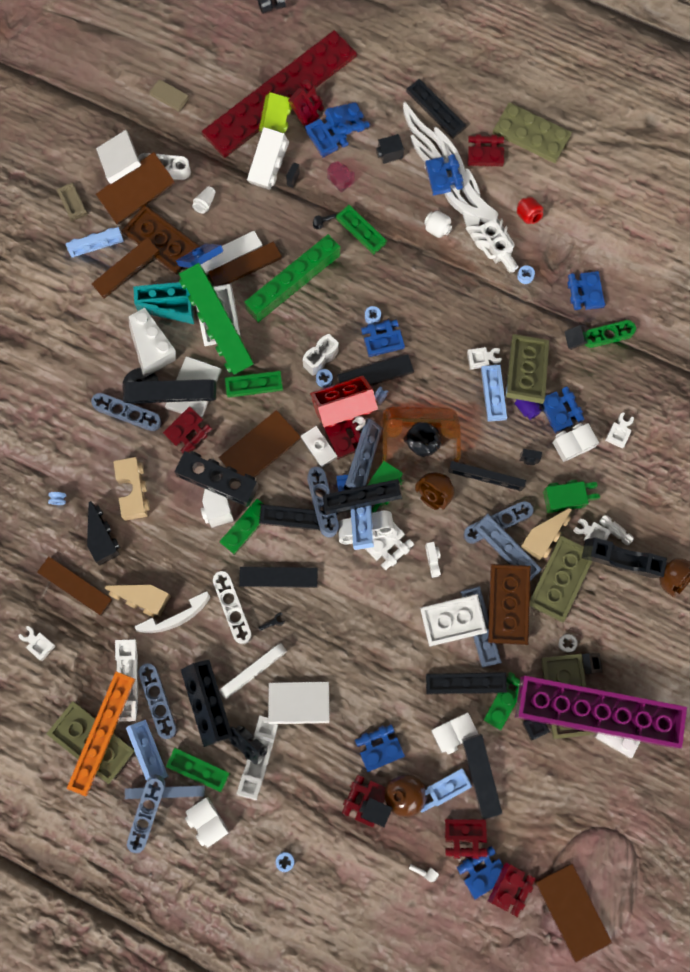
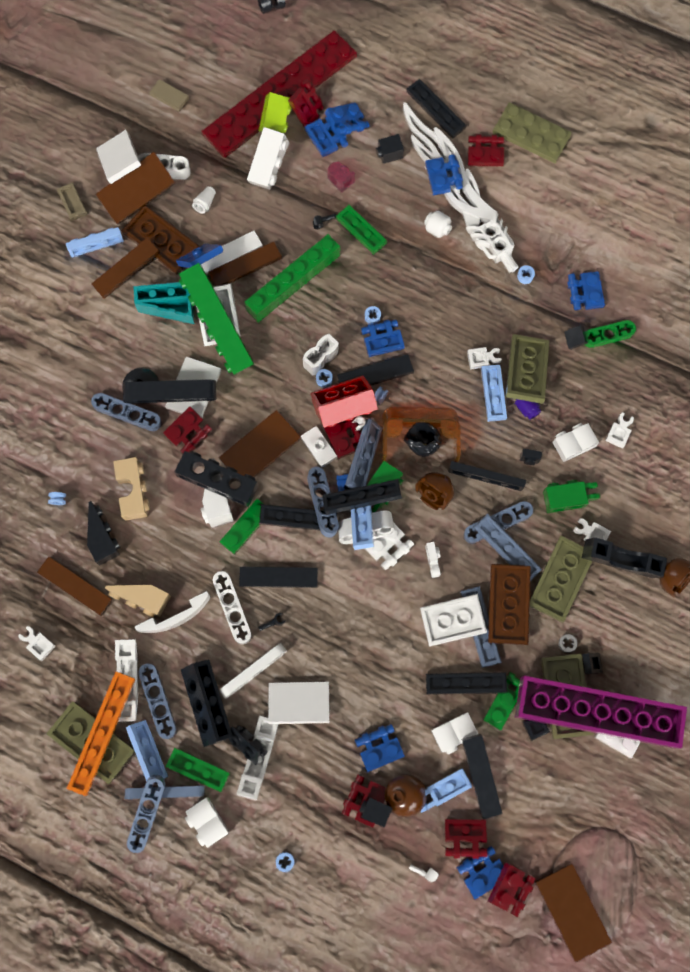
(151, 344): white wedge -> none
(253, 384): green plate -> none
(293, 174): black tile -> none
(530, 210): red head -> none
(540, 537): tan slope -> none
(556, 412): blue plate -> none
(616, 530): white axle -> none

